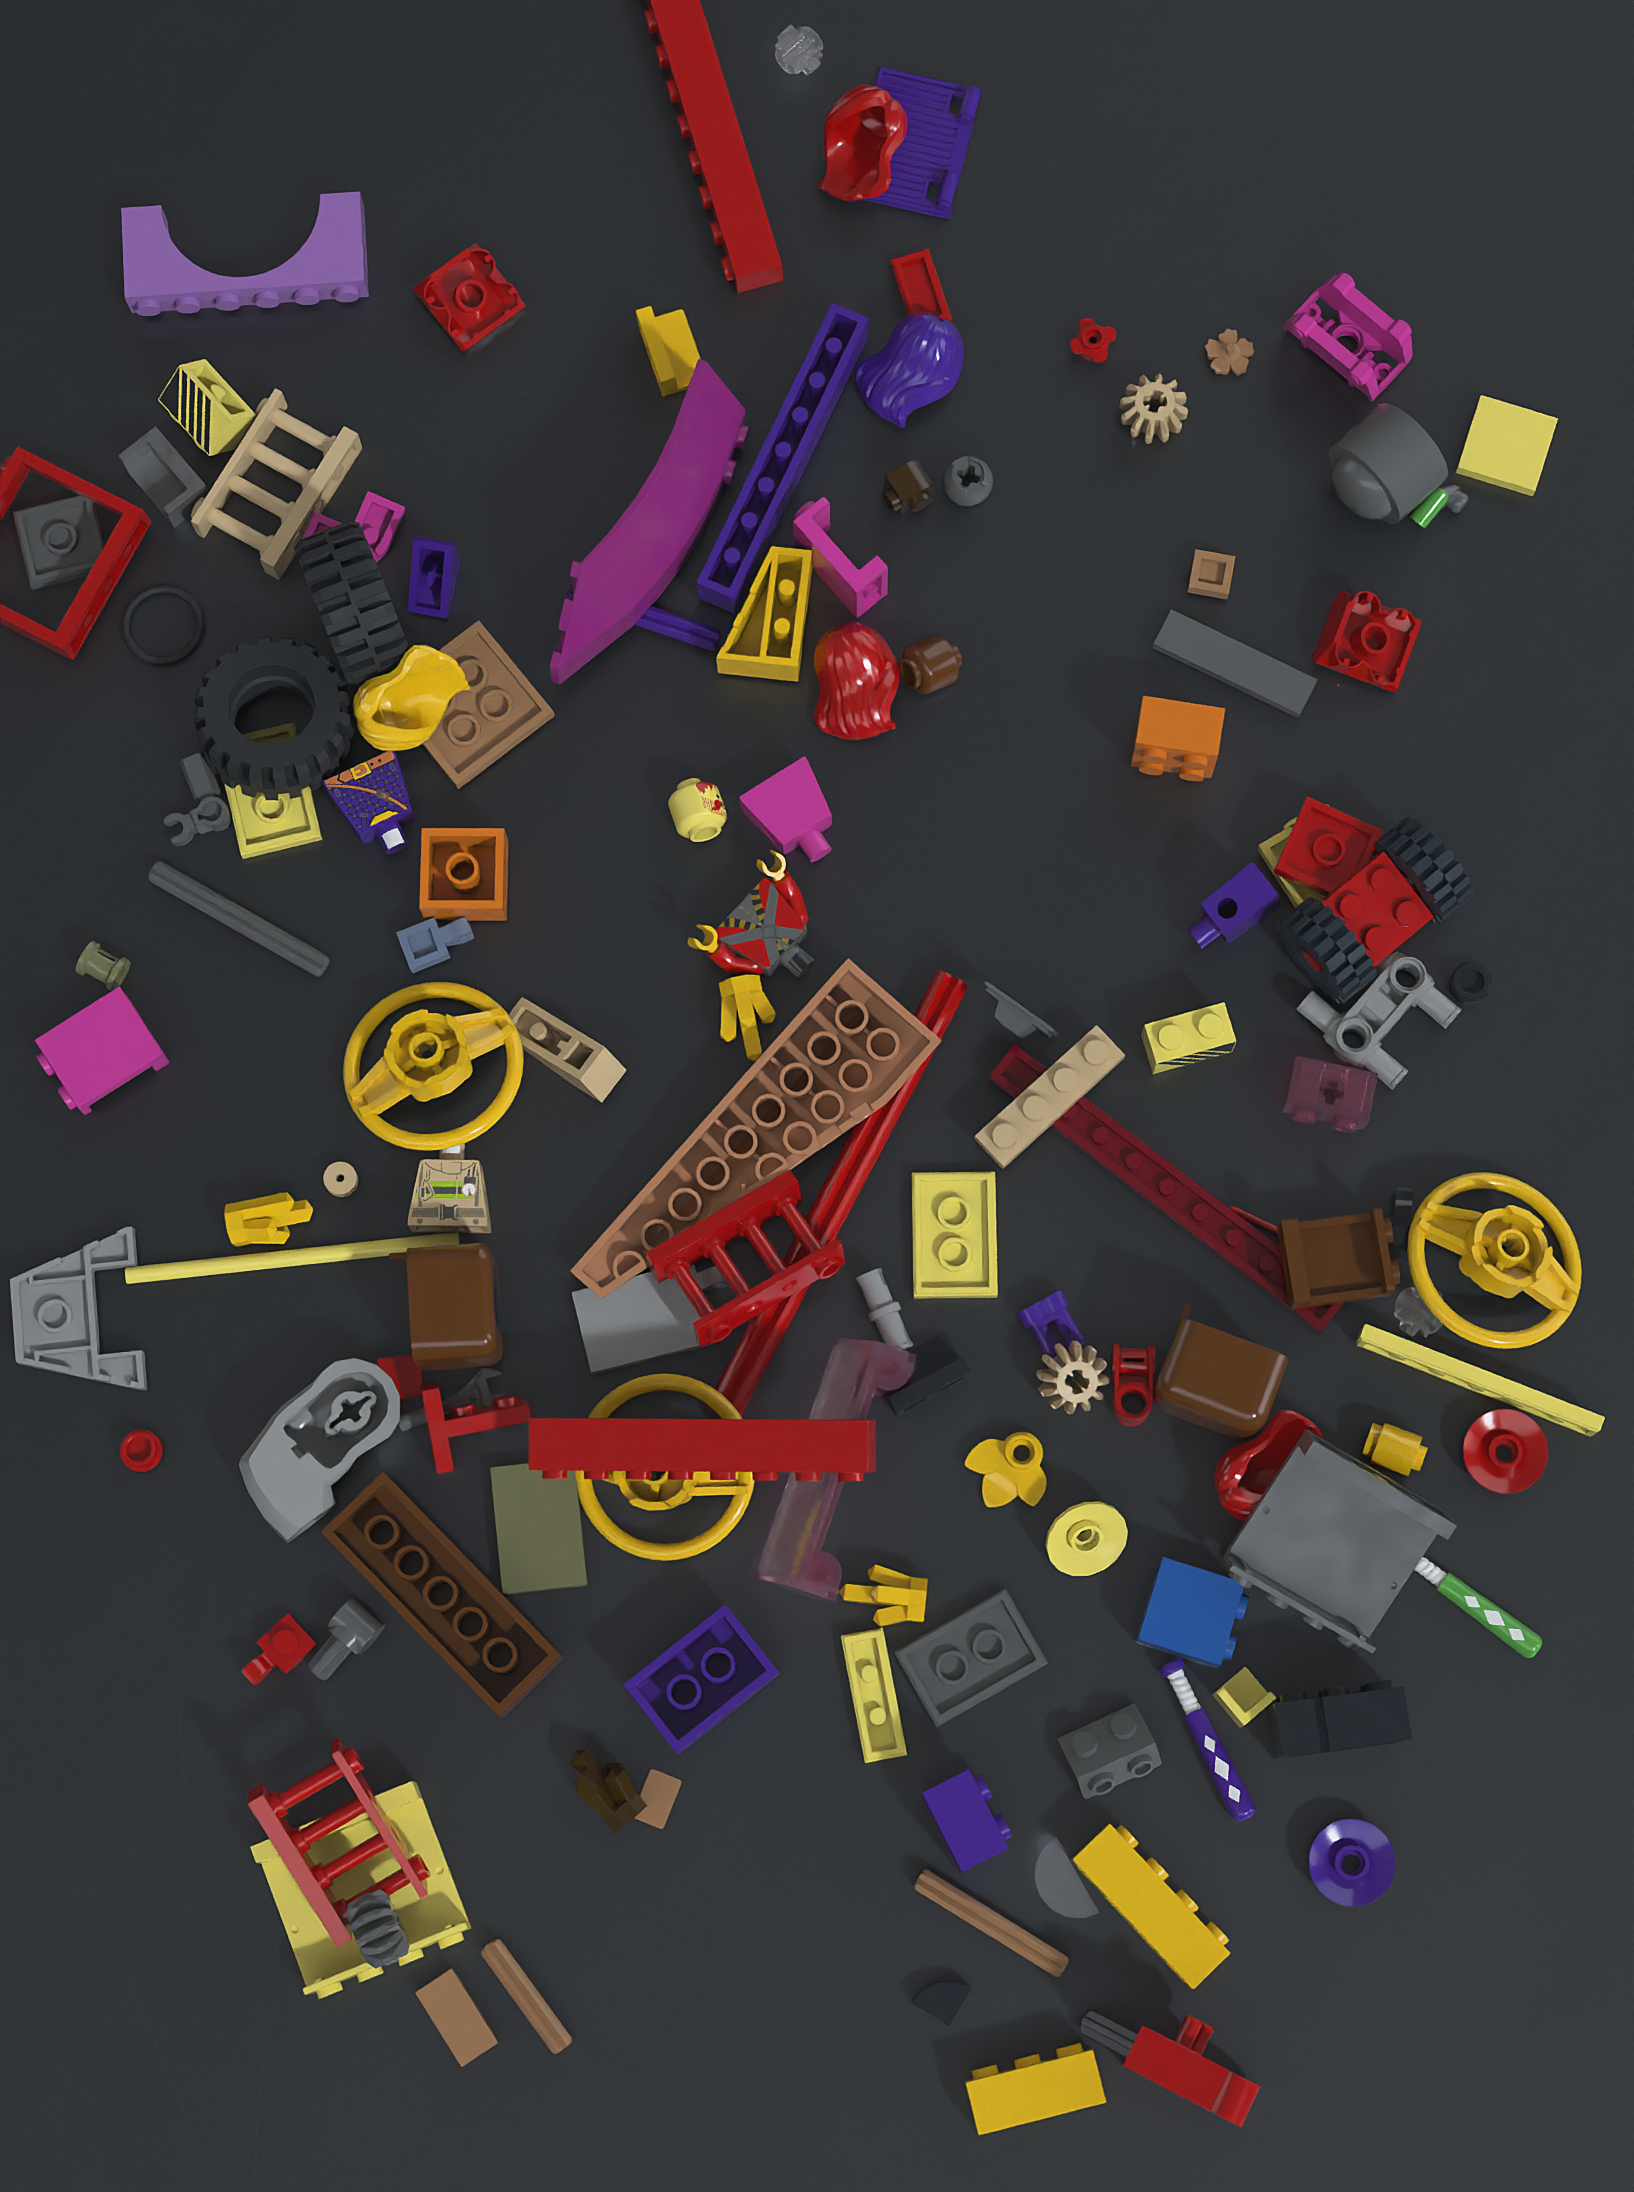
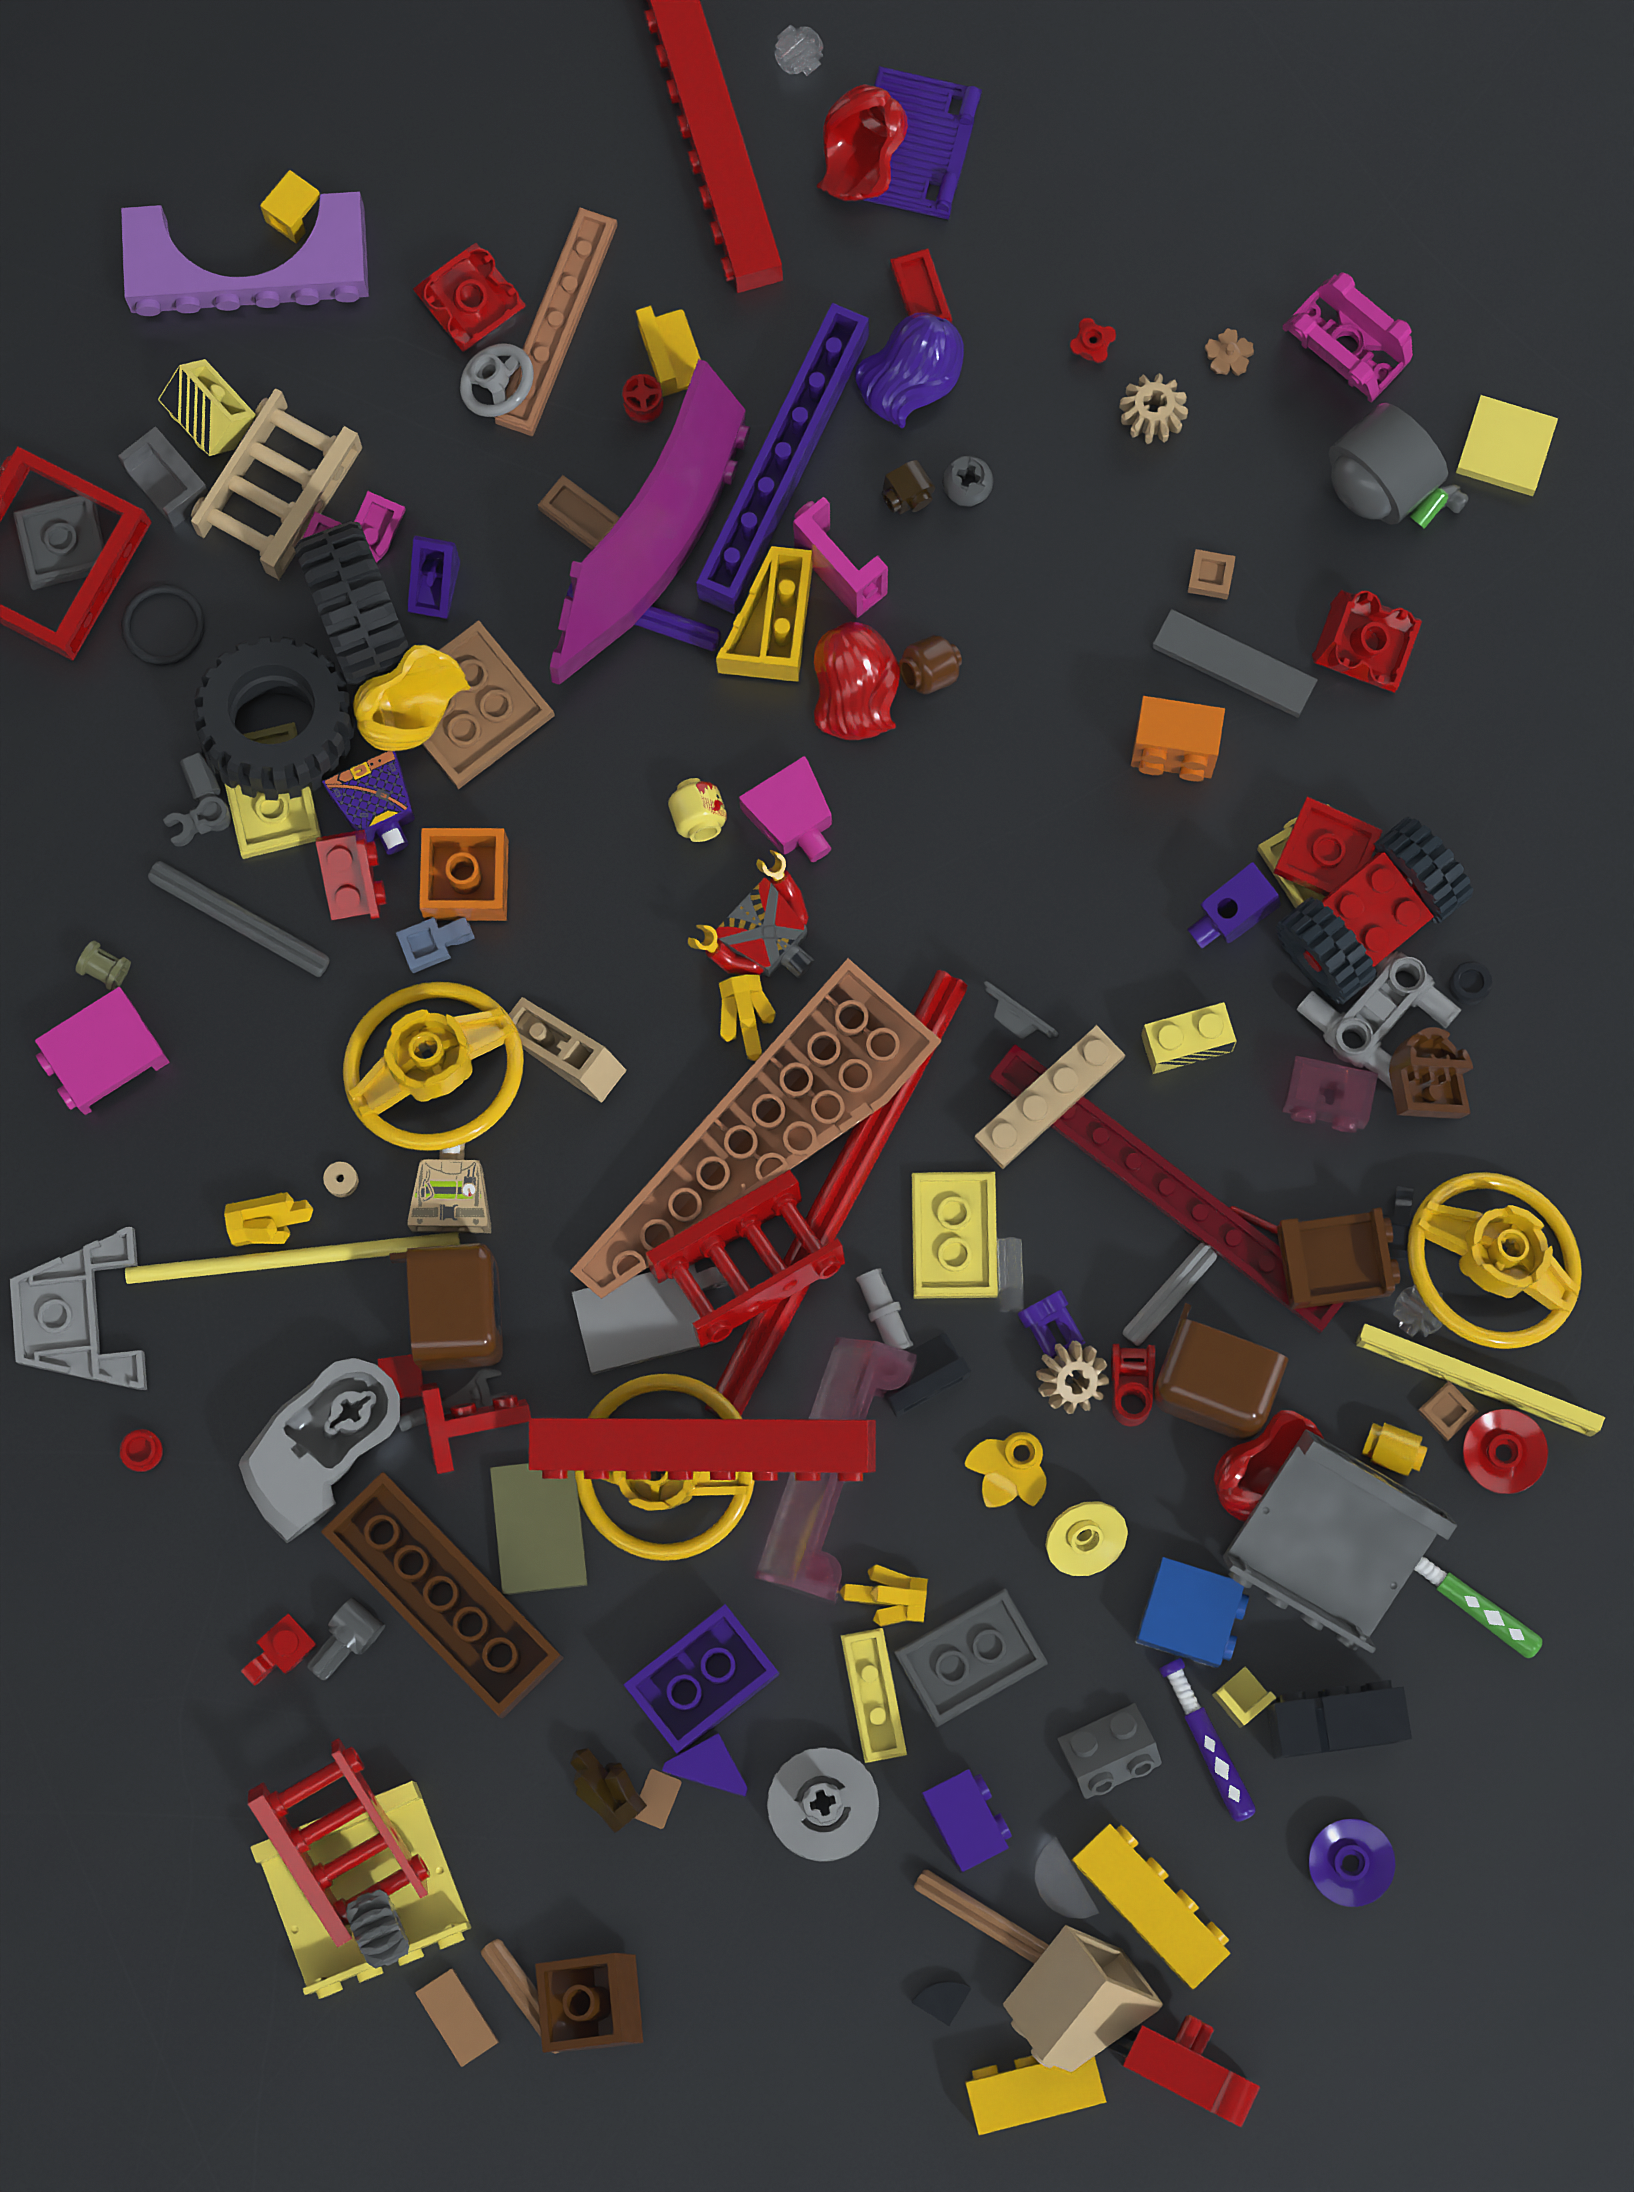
(289, 204): none -> yellow panel
(349, 875): none -> bracket
(491, 373): none -> light grey piece
(559, 315): none -> nougat tile
(578, 512): none -> medium nougat tile
(589, 2002): none -> reddish brown slope
(641, 389): none -> red wheel
(708, 1765): none -> dark purple slope
(788, 1812): none -> light grey piece
(1010, 1274): none -> clear piece
(1079, 2000): none -> tan slope
(1169, 1294): none -> light grey axle
(1429, 1076): none -> reddish brown slope
(1447, 1411): none -> medium nougat tile

